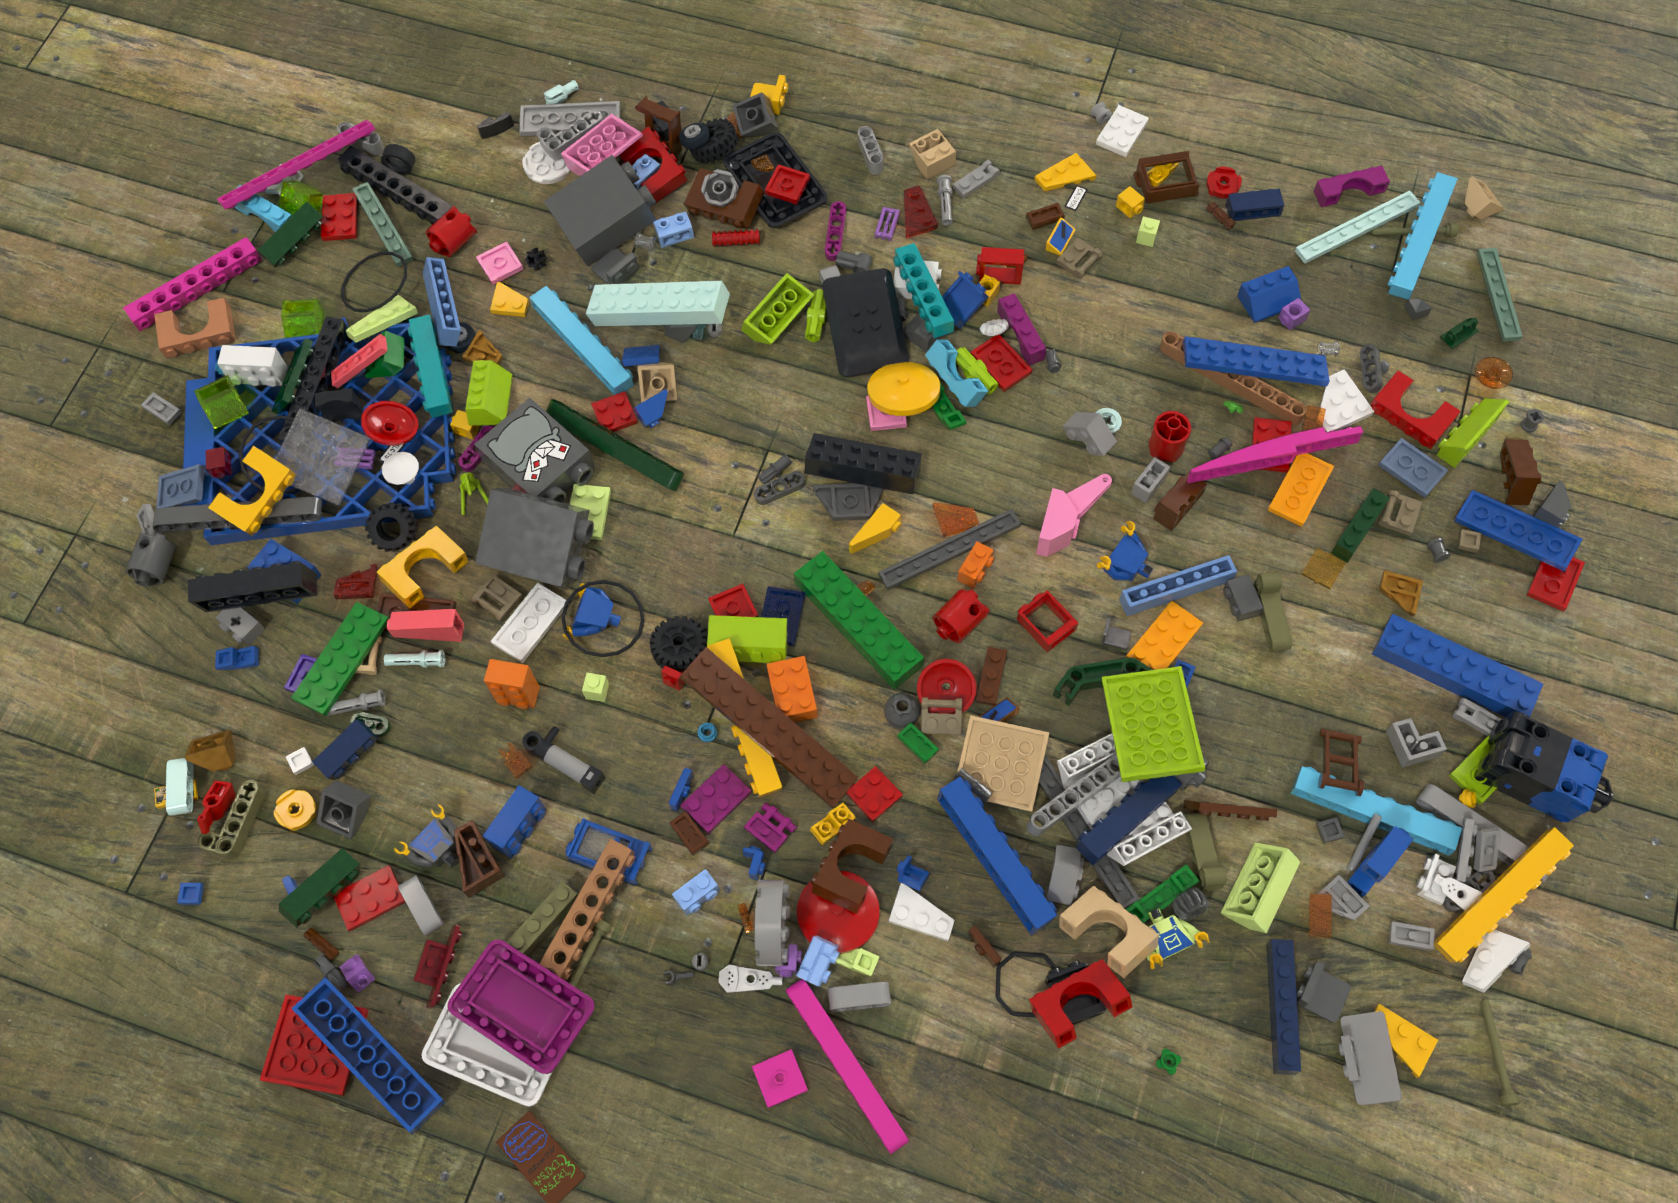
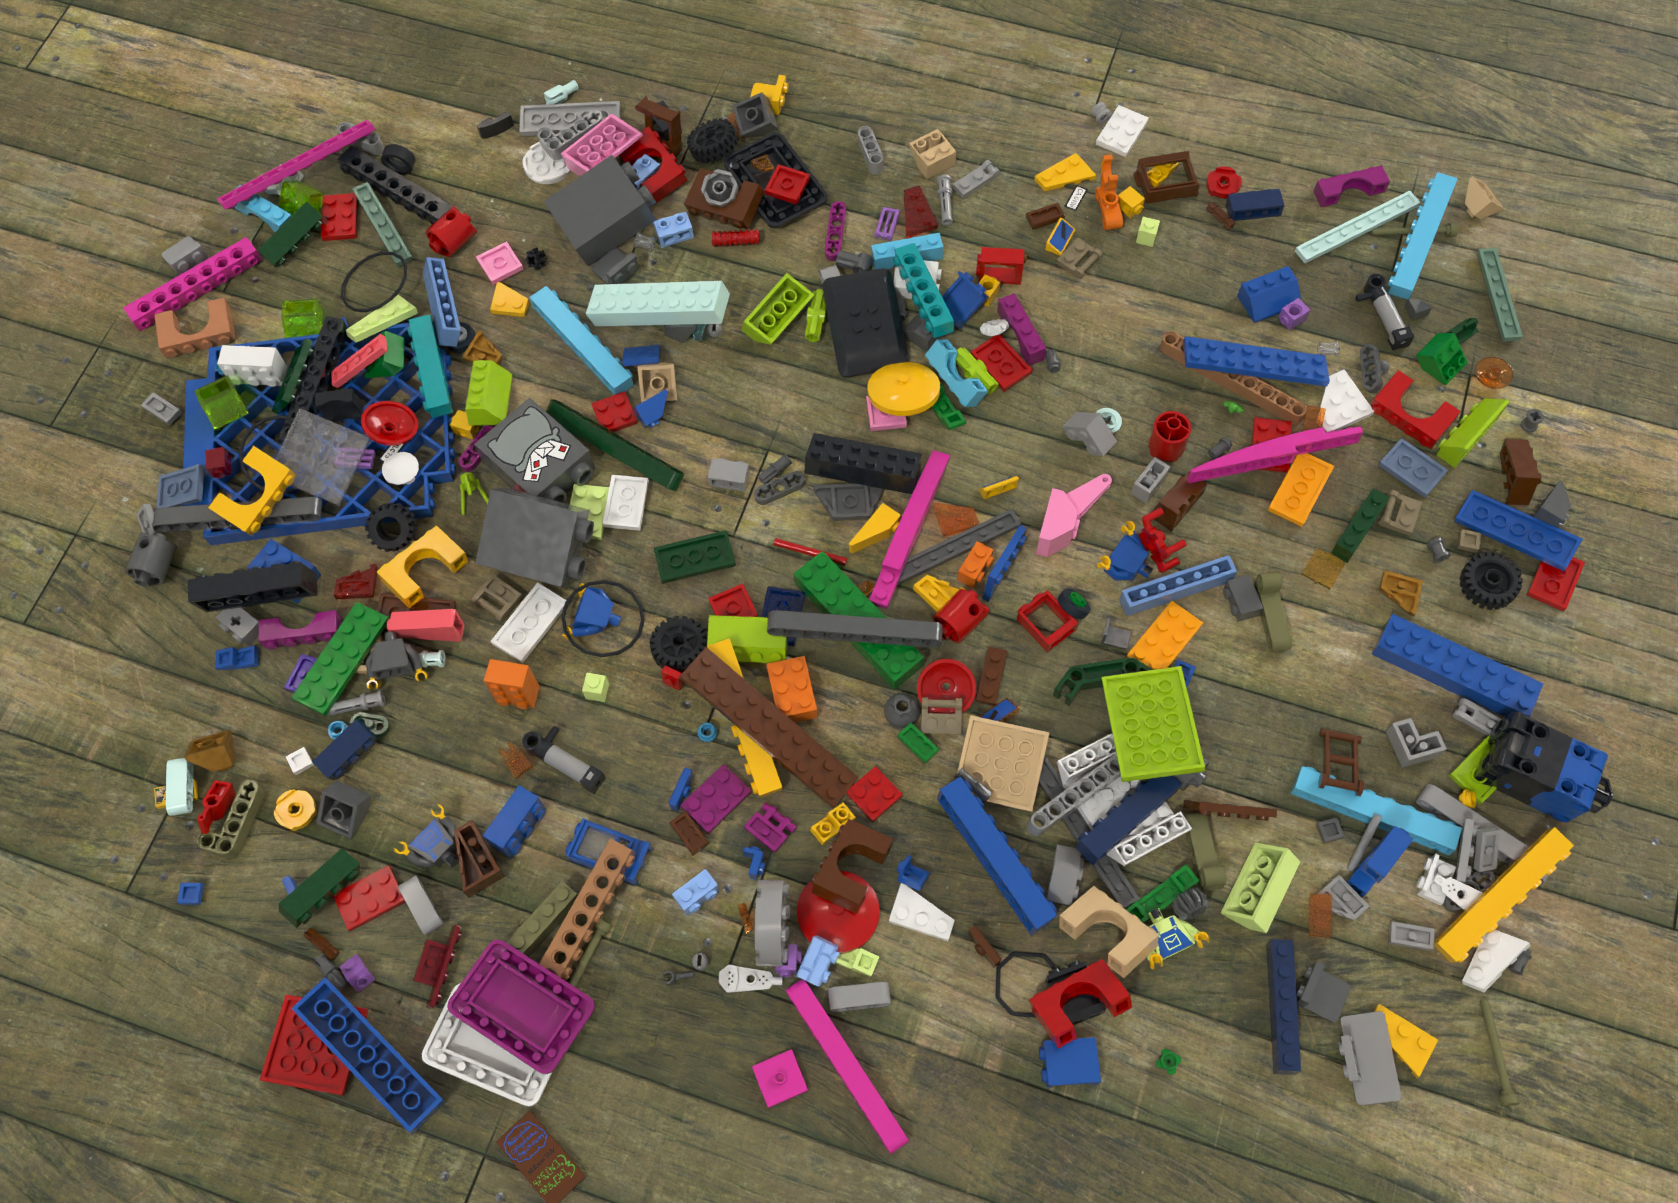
(184, 255): none -> light grey bracket
(322, 628): none -> magenta arch
(334, 726): none -> dark azure plate
(392, 659): none -> dark grey torso
(625, 502): none -> white plate
(694, 135): black wheel -> none
(694, 556): none -> dark green plate
(728, 474): none -> light grey brick
(808, 551): none -> red bar
(854, 629): none -> dark grey beam
(909, 529): none -> dark pink slope
(929, 246): none -> medium azure arch
(934, 591): none -> yellow wing
(999, 487): none -> yellow slope
(1004, 562): none -> blue wing
(1070, 1064): none -> blue panel
(1074, 604): none -> black wheel
(1107, 196): none -> orange piece
(1154, 542): none -> red plate
(1375, 289): none -> piece
(1442, 357): none -> green slope
(1482, 591): none -> black wheel

